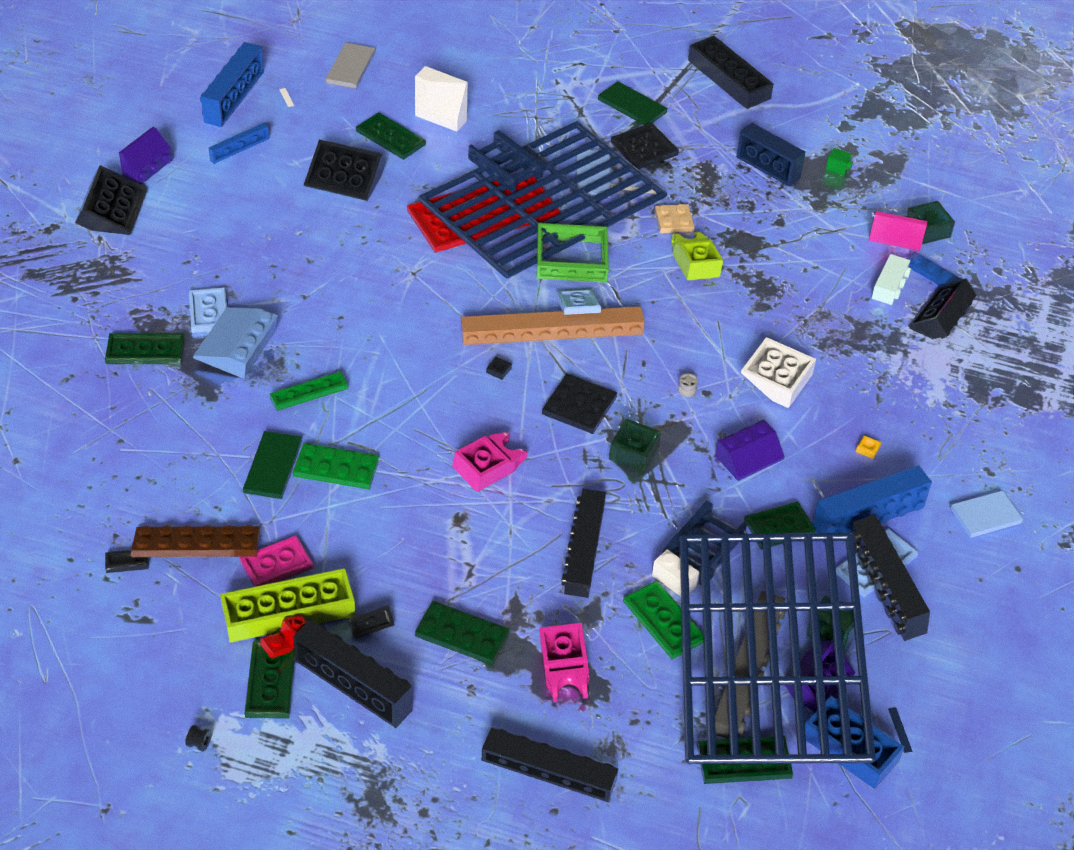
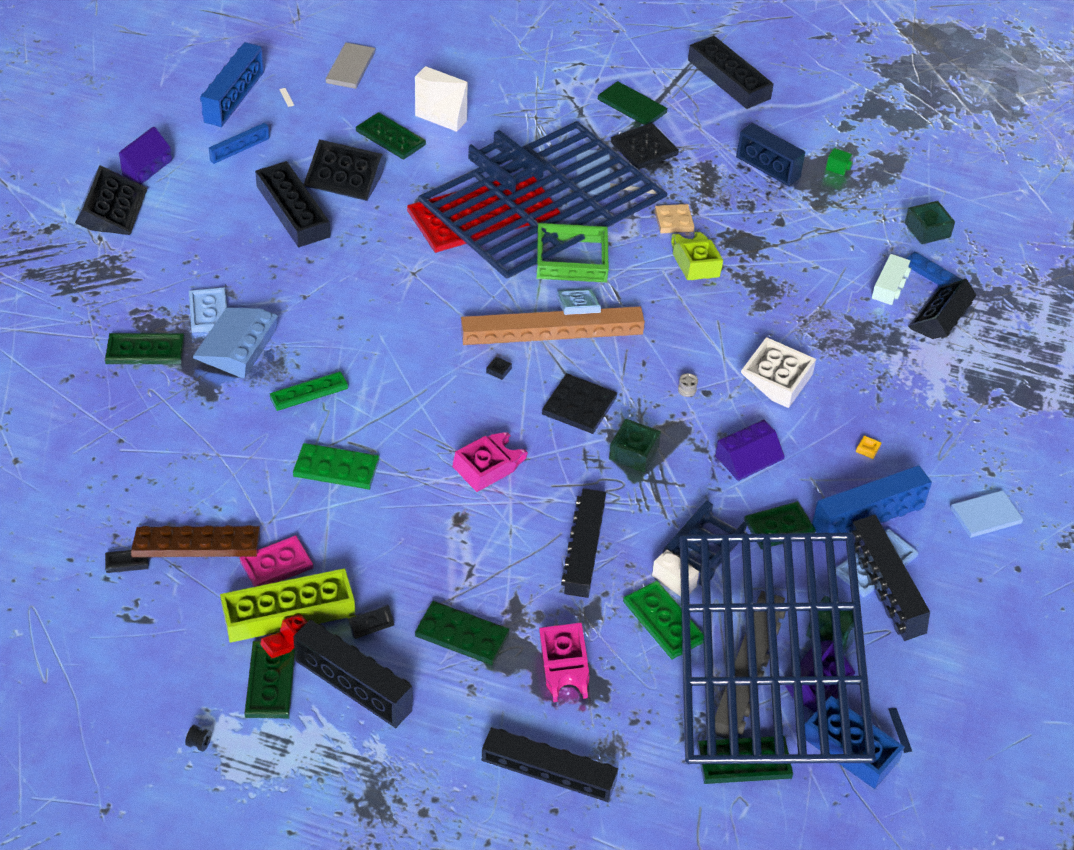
(272, 465): dark green tile -> none
(292, 204): none -> black brick
(898, 230): dark pink tile -> none

